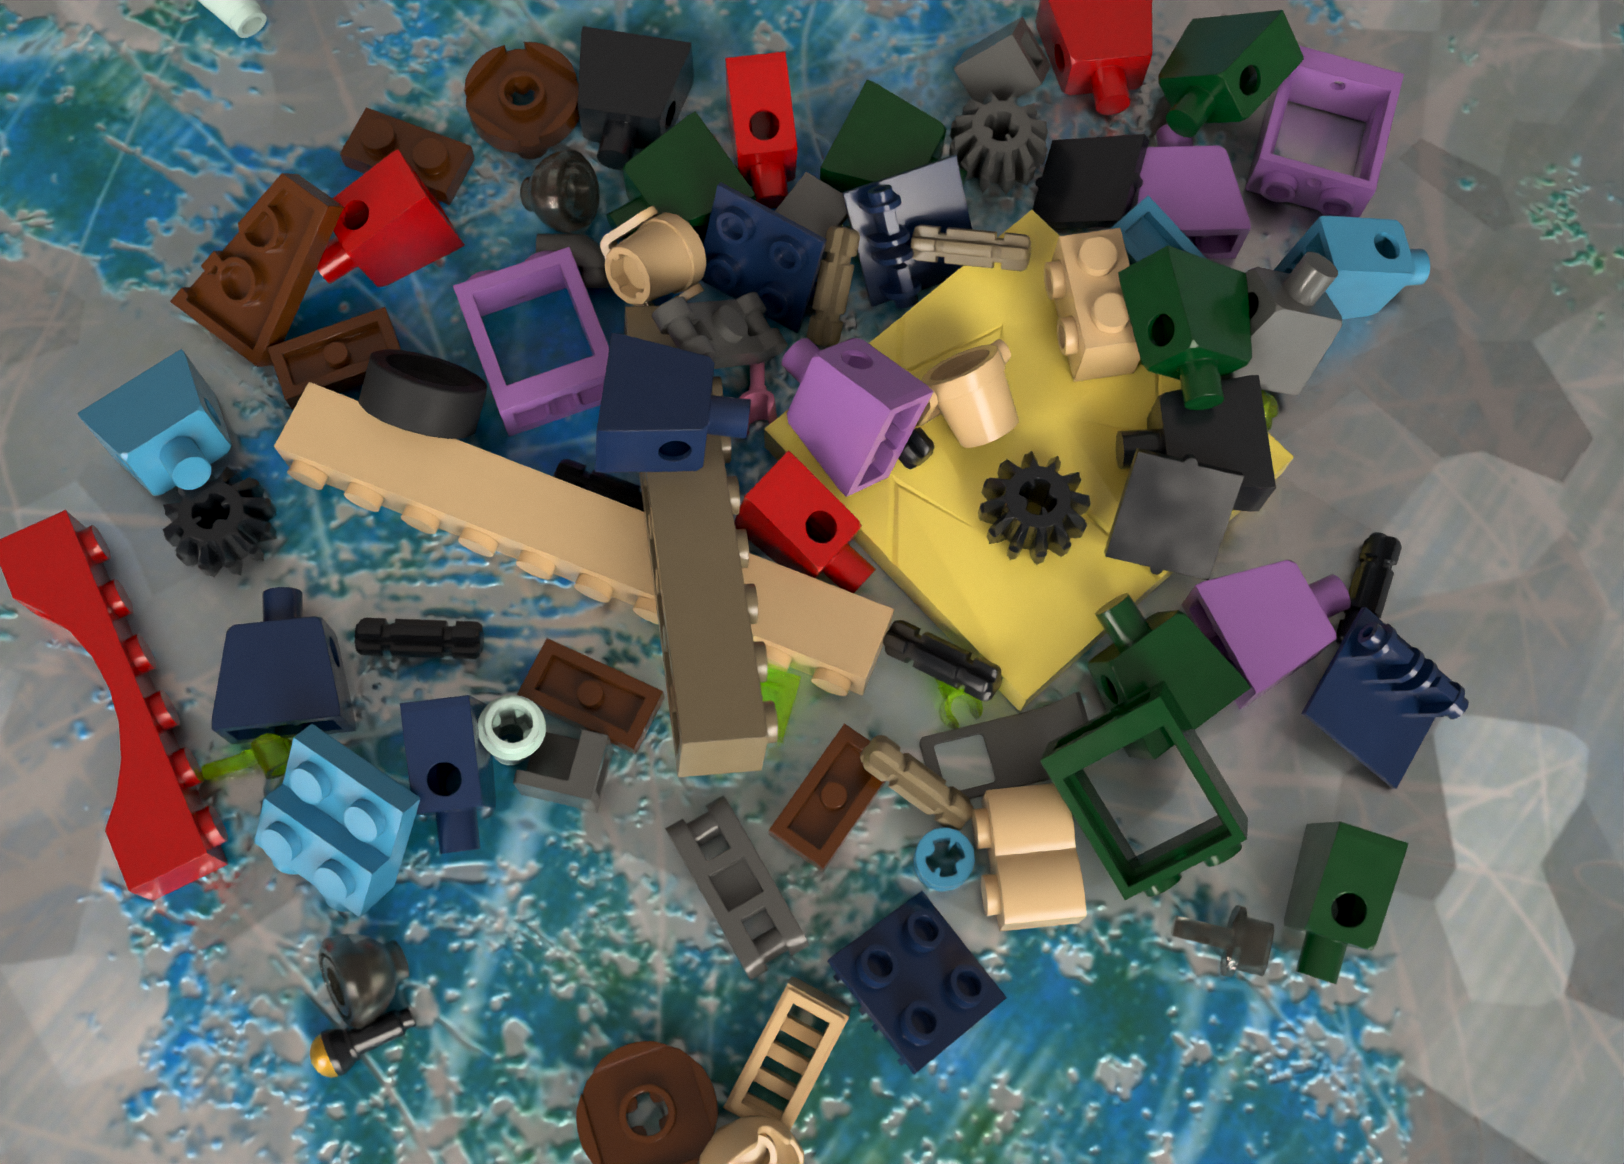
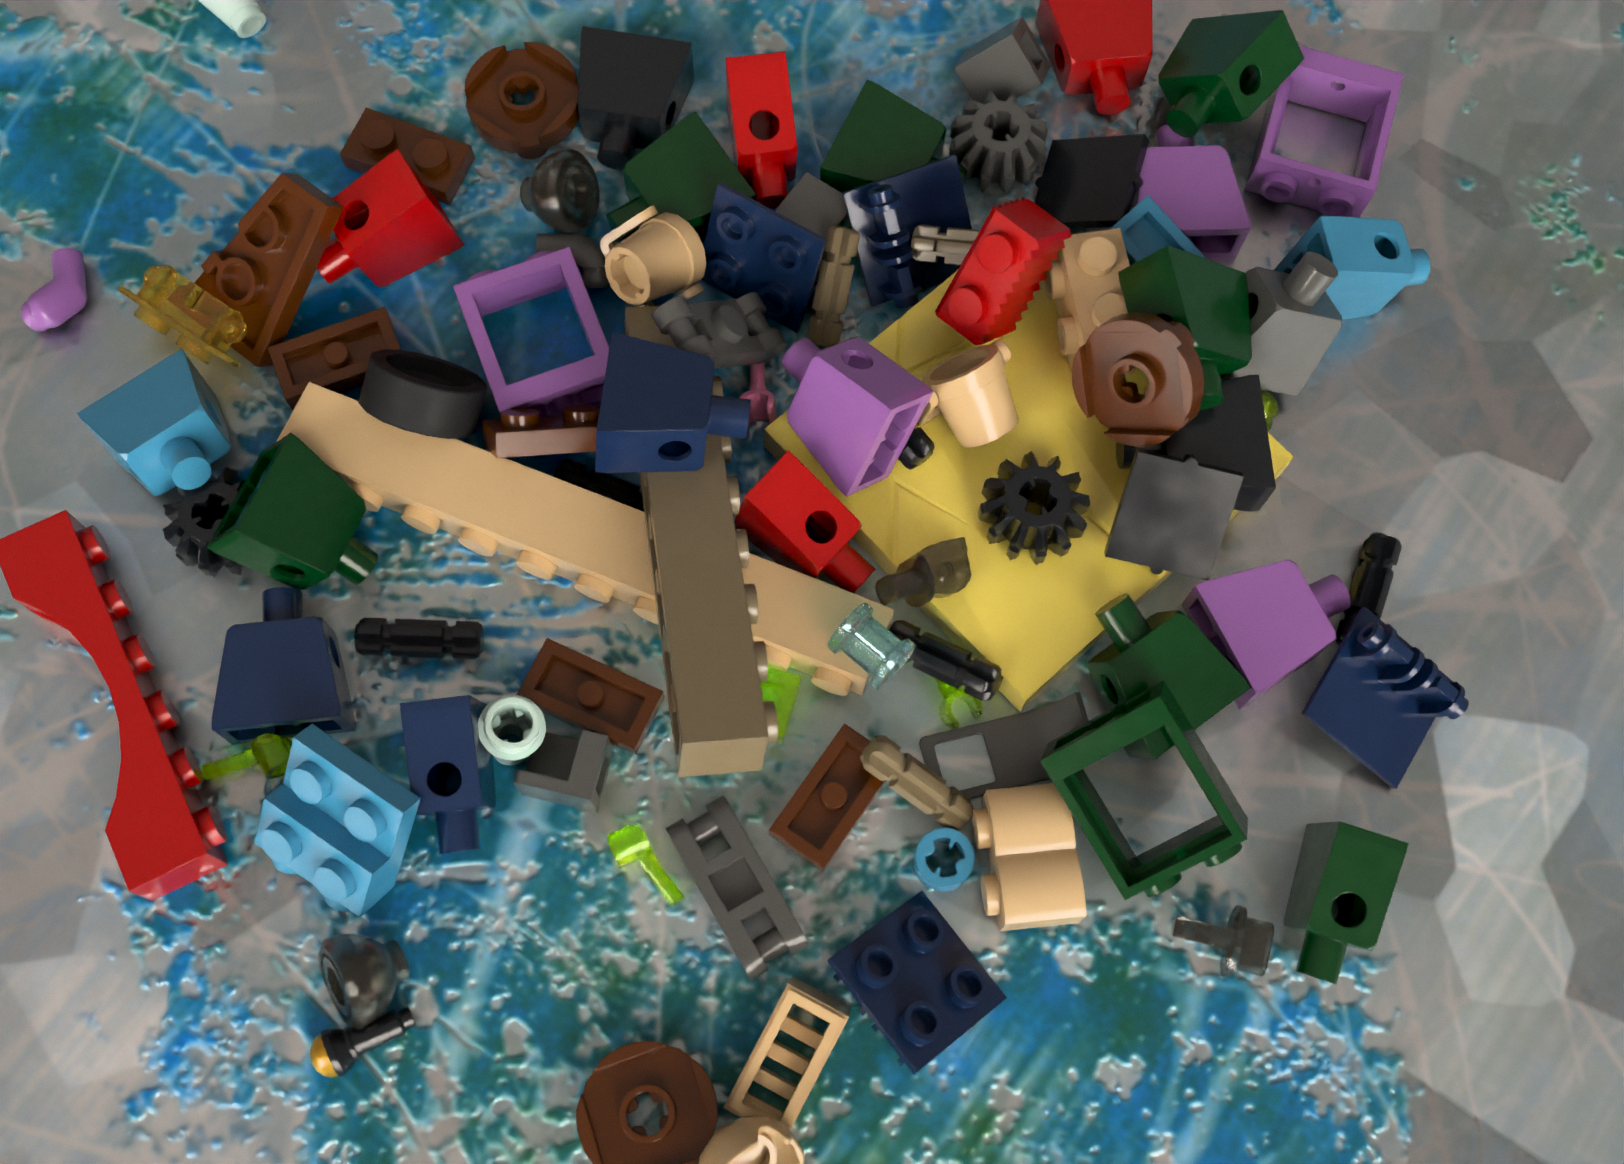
(61, 296): none -> medium lavender arm
(167, 304): none -> clear yellow hinge
(295, 520): none -> dark green torso
(526, 434): none -> reddish brown plate
(632, 845): none -> clear neon green hand
(871, 645): none -> clear light blue bush
(930, 573): none -> clear smoke piece
(1002, 271): none -> red brick
(1166, 358): none -> reddish brown plate

